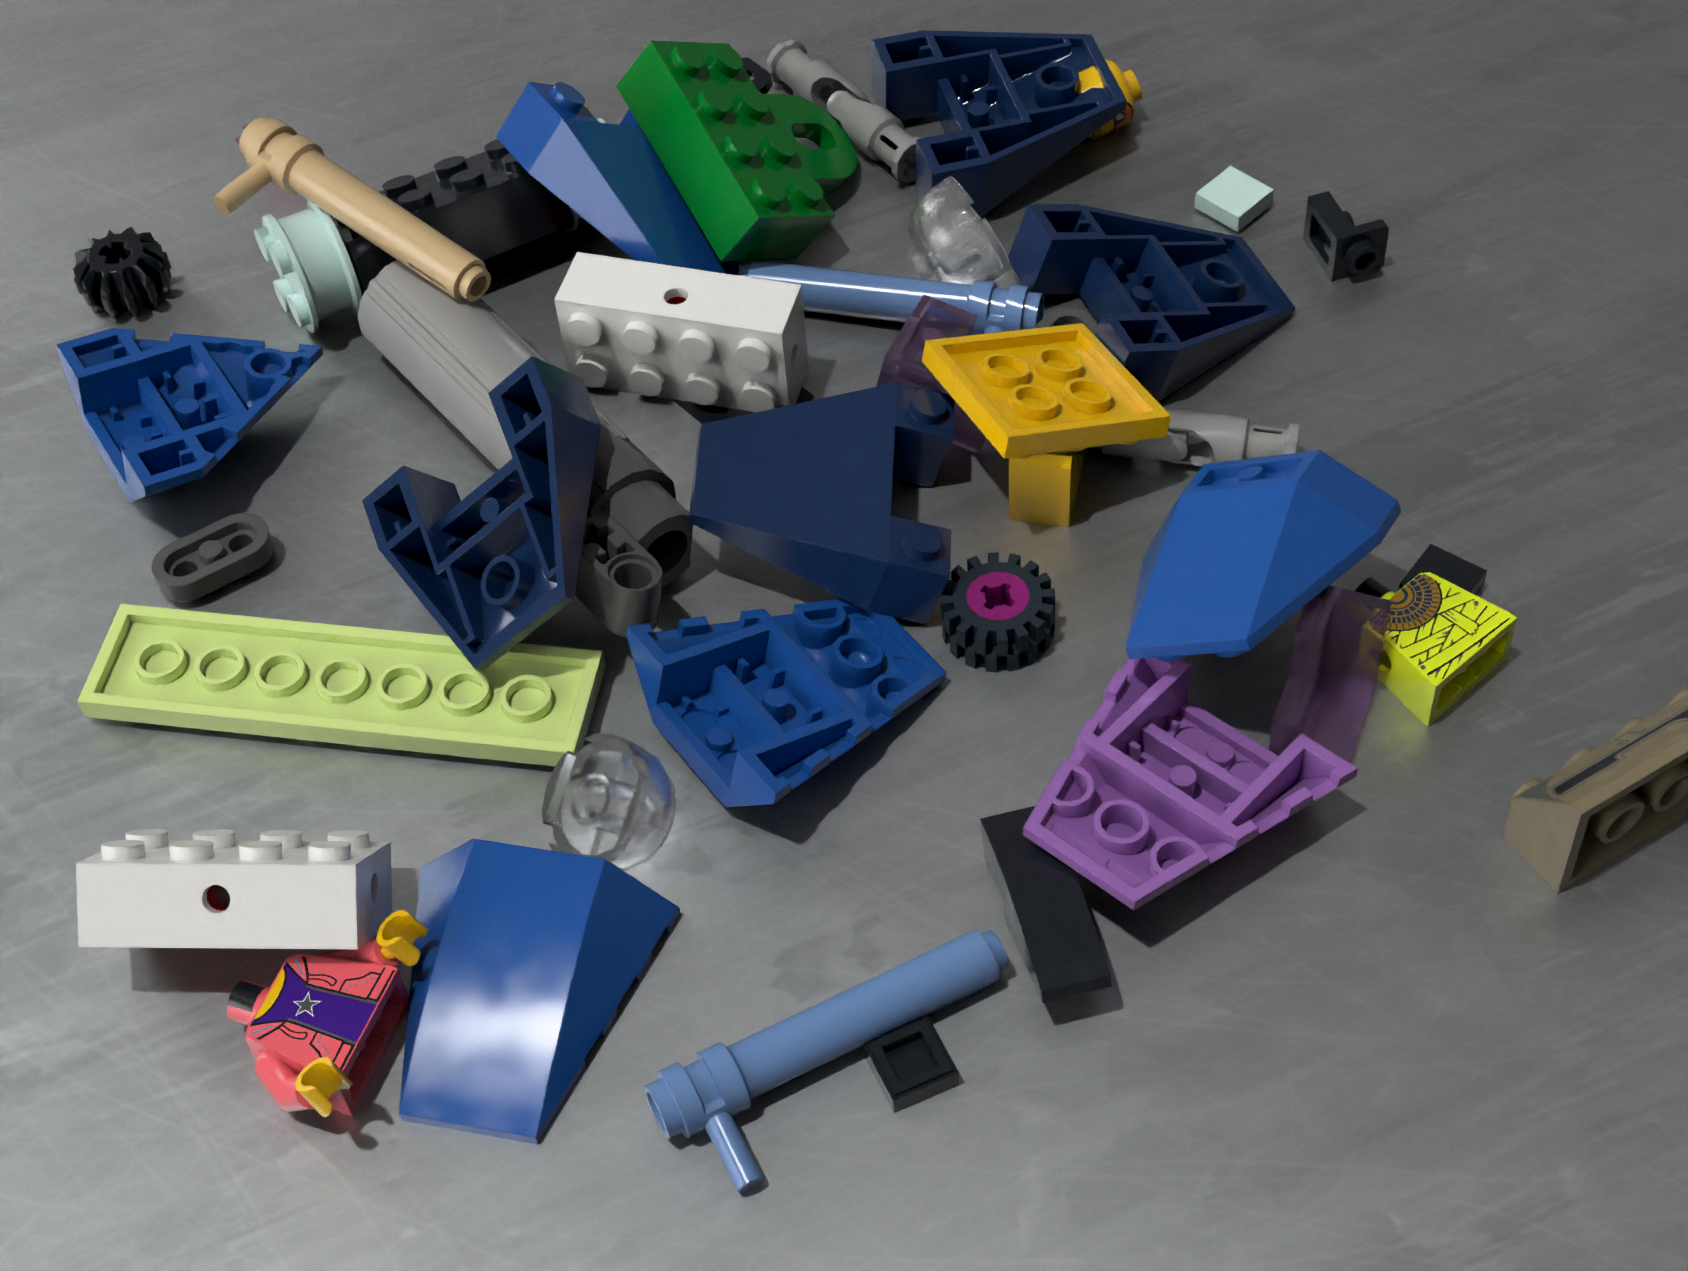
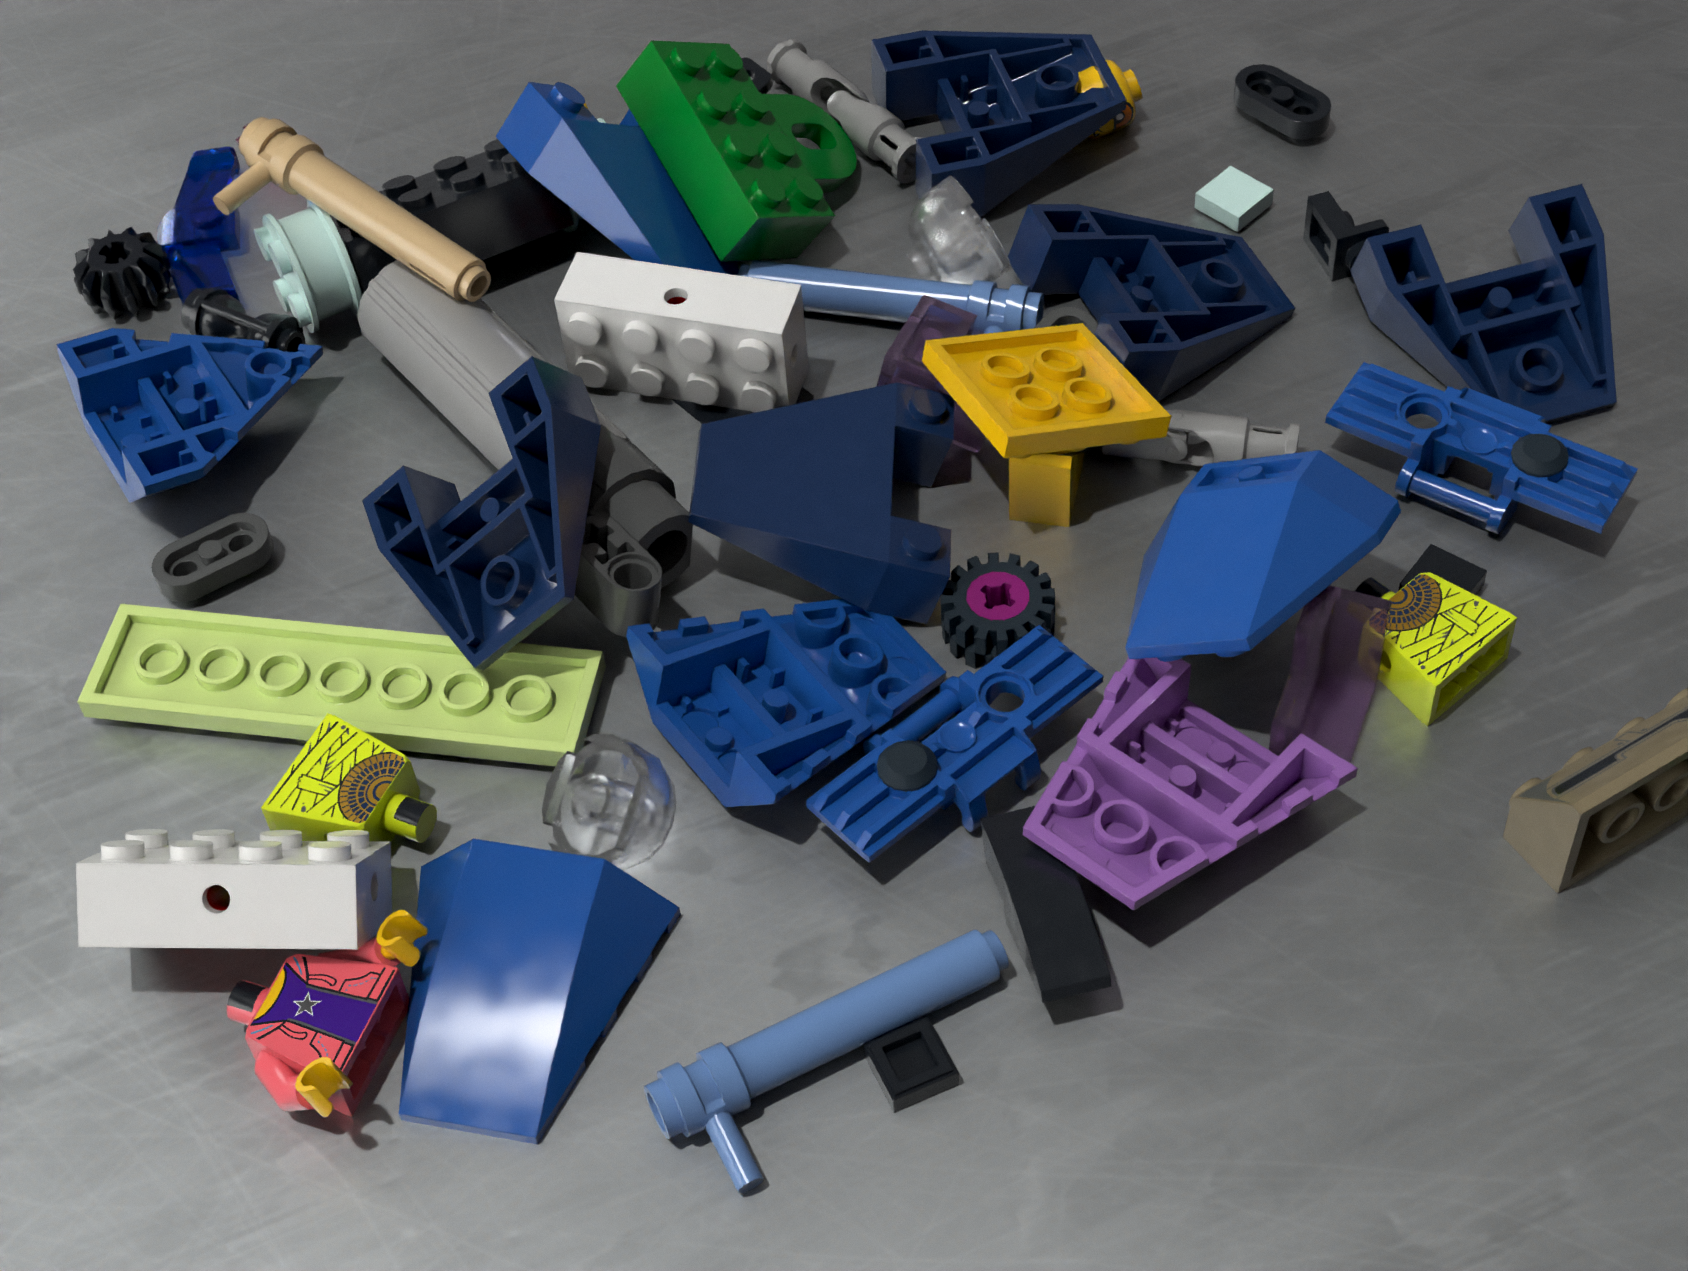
(197, 230): none -> clear blue plate
(221, 315): none -> black piece
(349, 784): none -> neon yellow torso
(909, 780): none -> blue piece
(1282, 101): none -> black plate
(1505, 439): none -> blue piece
(1514, 333): none -> dark blue wedge

